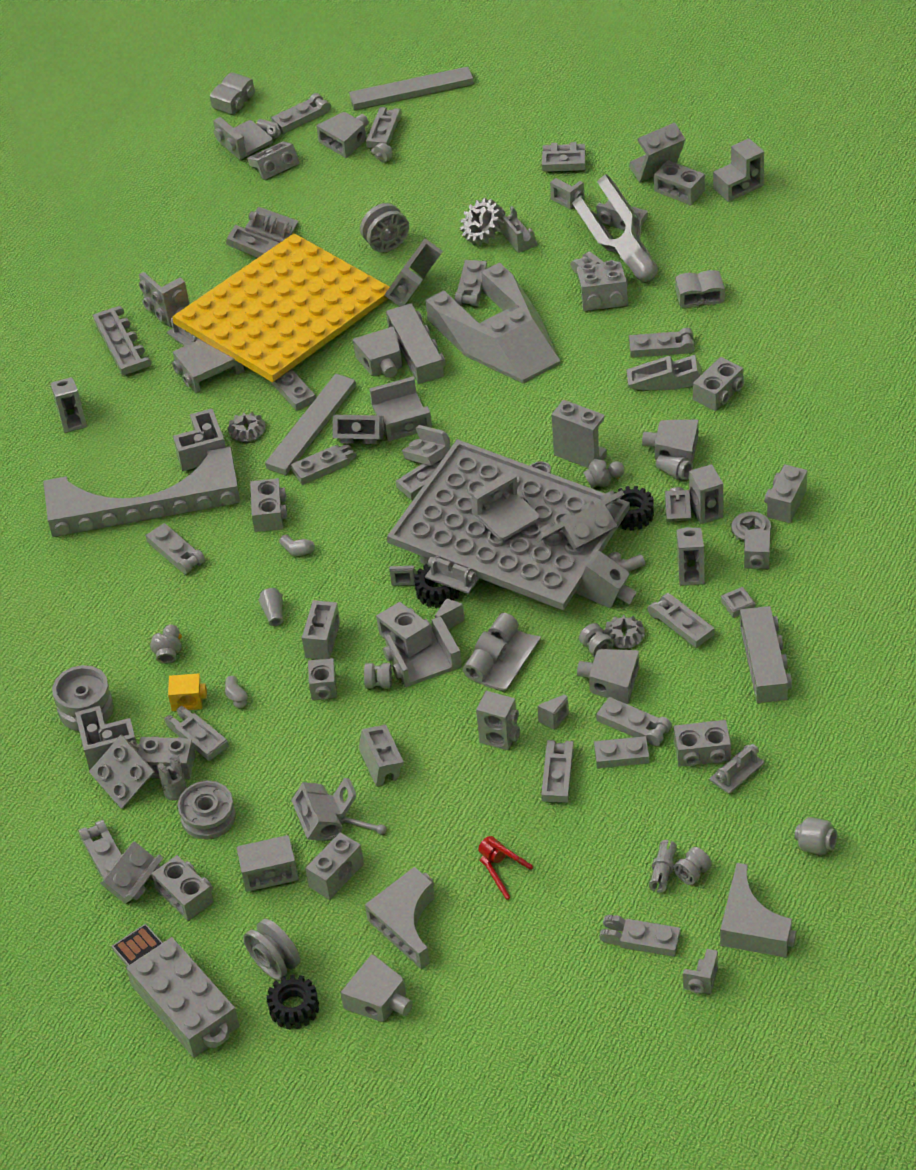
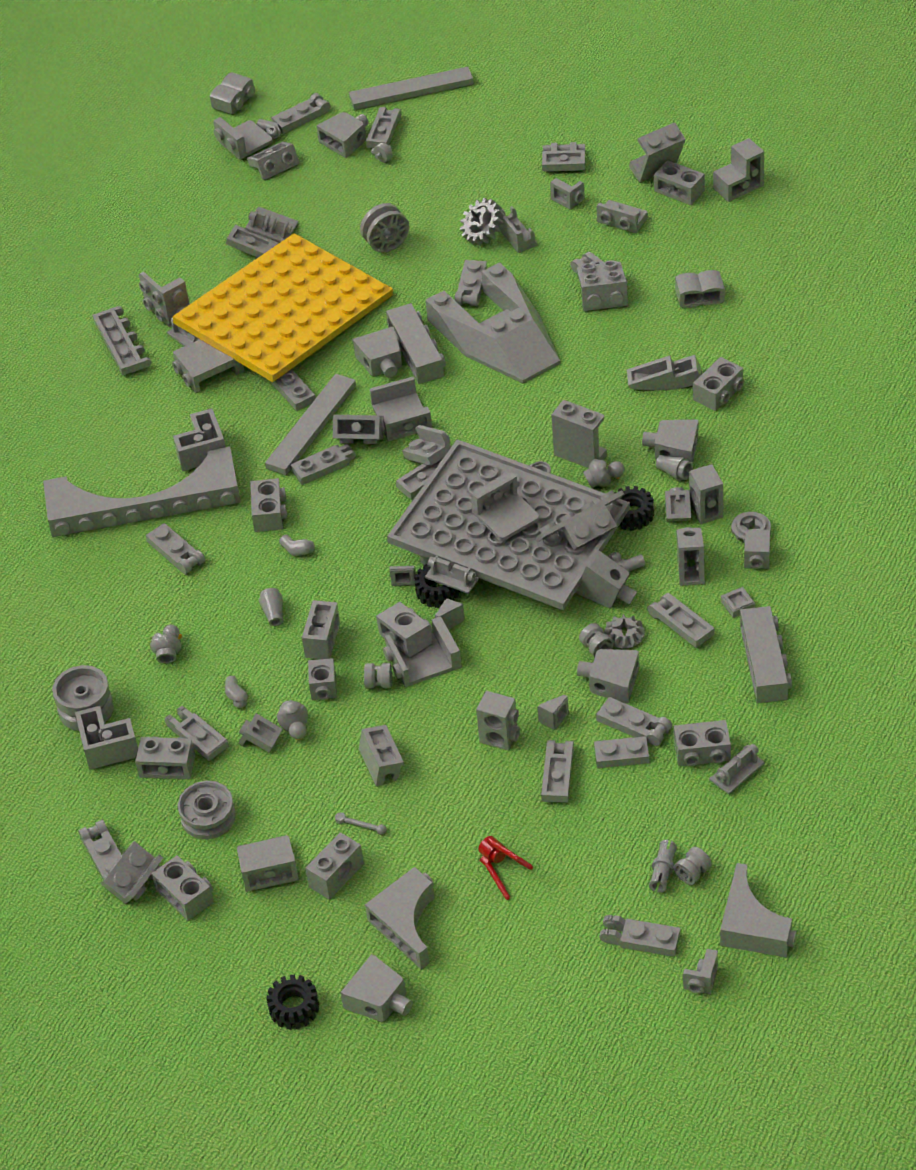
(67, 397): light grey torso -> none
(122, 771): light grey hinge -> none
(172, 778): light grey hinge -> none
(177, 990): light grey piece -> none
(186, 691): yellow brick -> none
(255, 429): light grey gear -> none
(260, 732): none -> light grey bracket
(271, 949): light grey wheel -> none
(293, 718): none -> light grey animal
(321, 812): light grey piece -> none
(407, 280): light grey panel -> none
(500, 653): light grey panel -> none
(629, 243): light grey piece -> none
(662, 343): light grey plate -> none
(786, 493): light grey brick -> none
(816, 836): light grey head -> none

